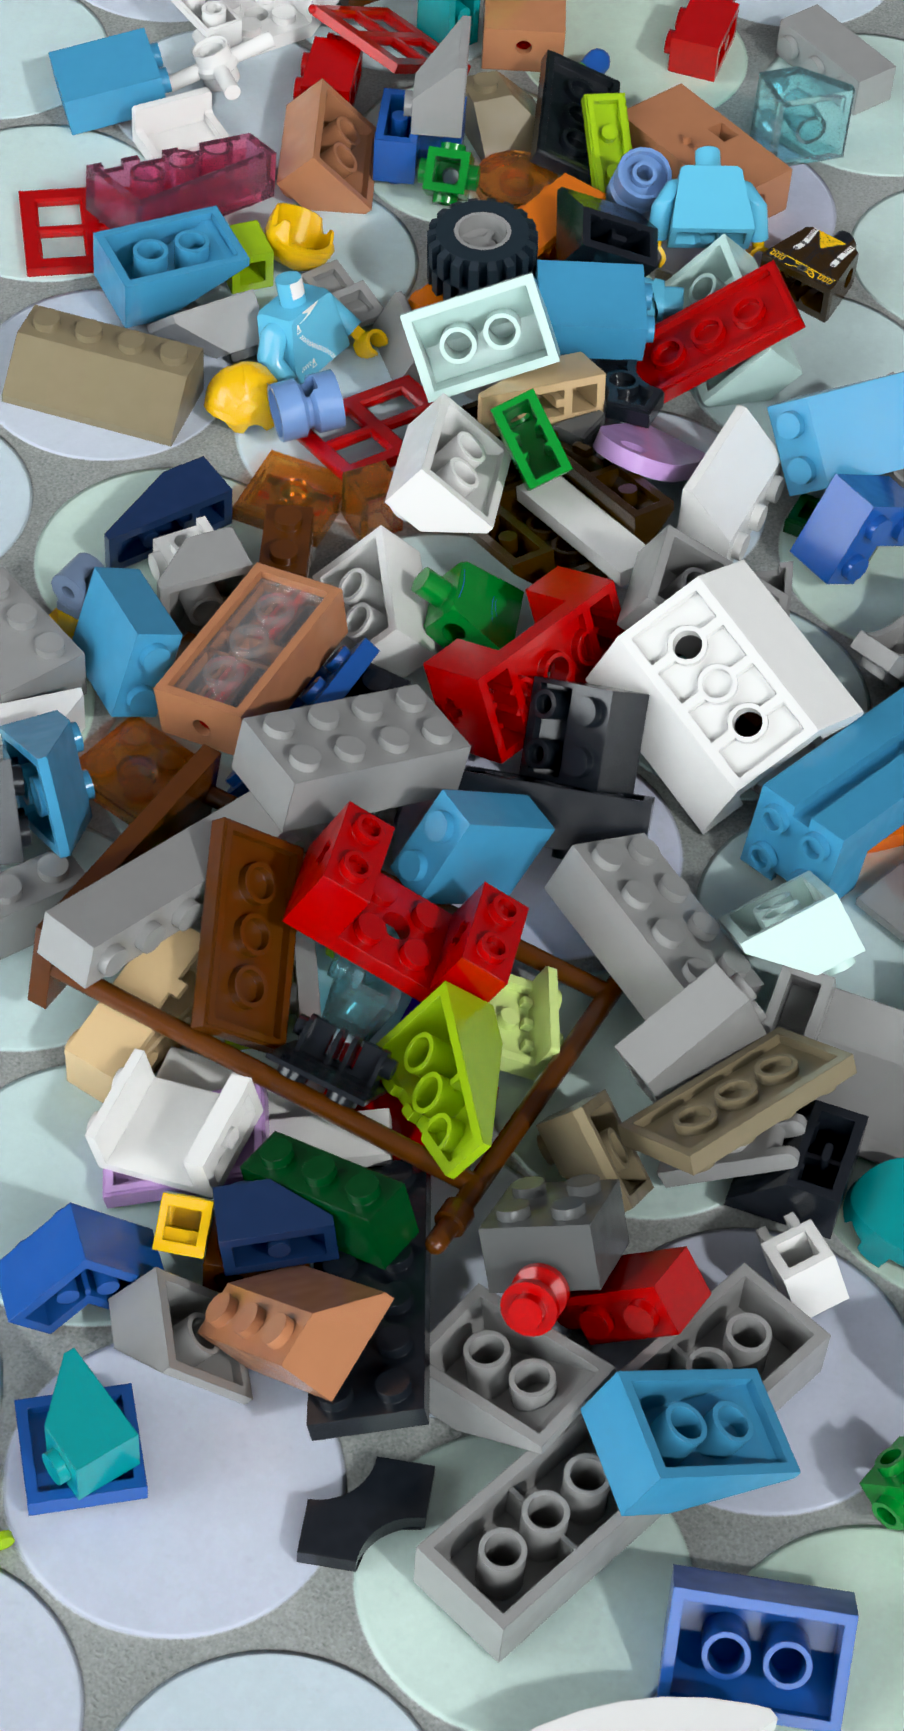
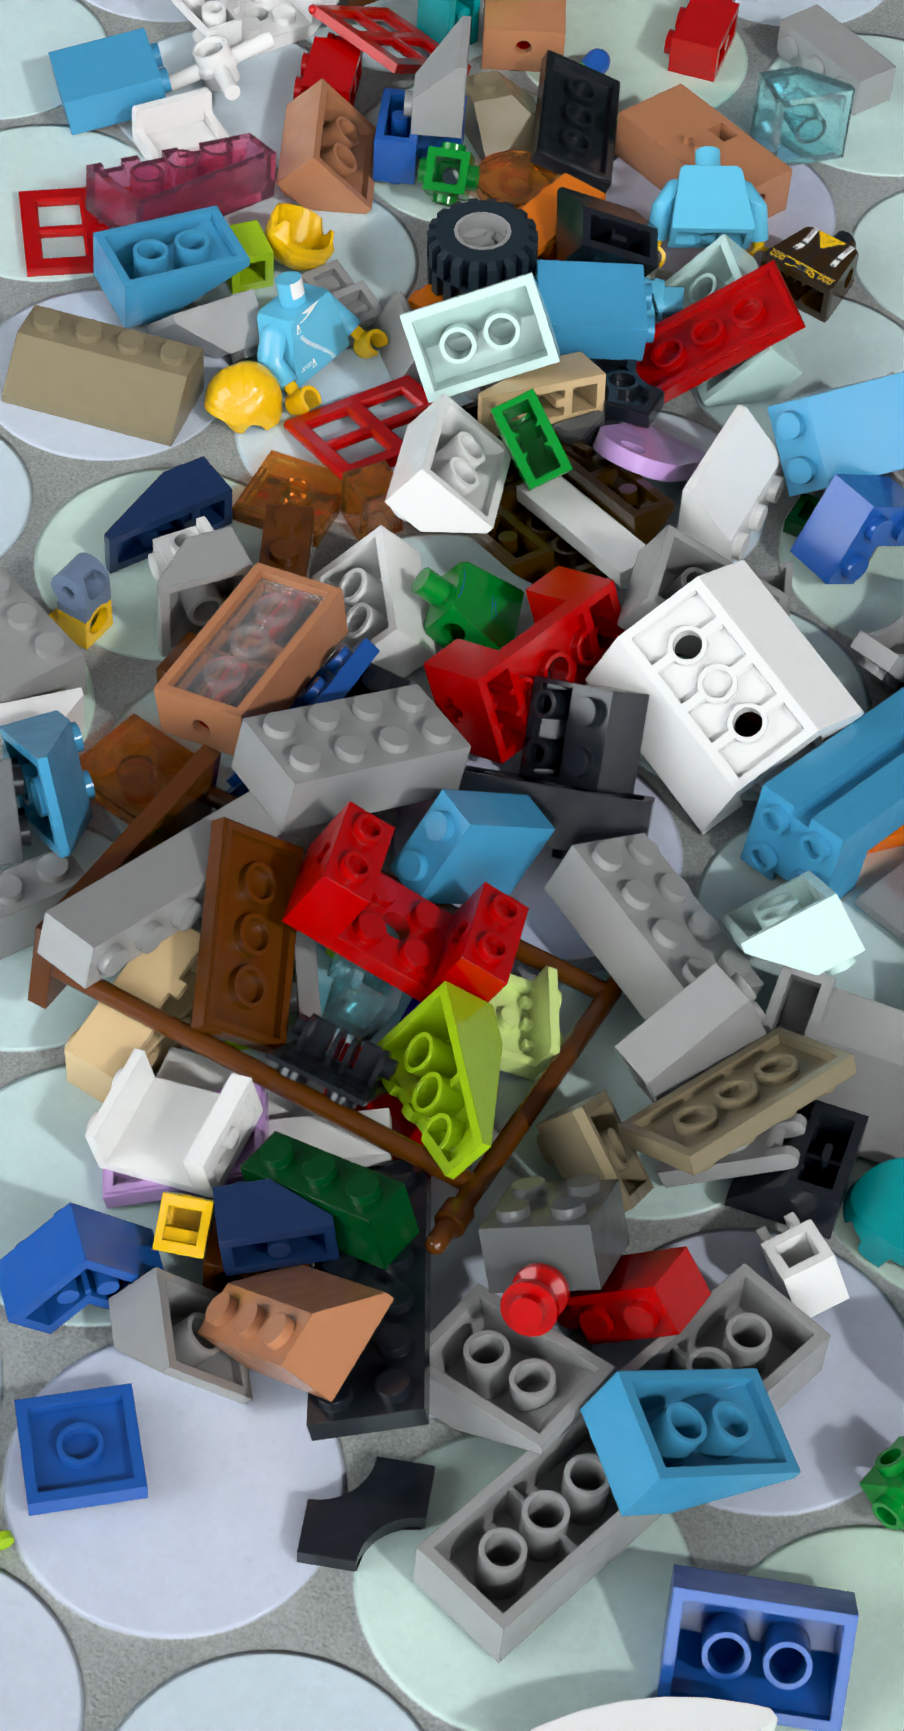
(86, 1431): teal slope -> none
(125, 640): dark azure brick -> none
(306, 405): medium blue wheel -> none
(606, 134): lime tile -> none
(639, 179): medium blue wheel -> none

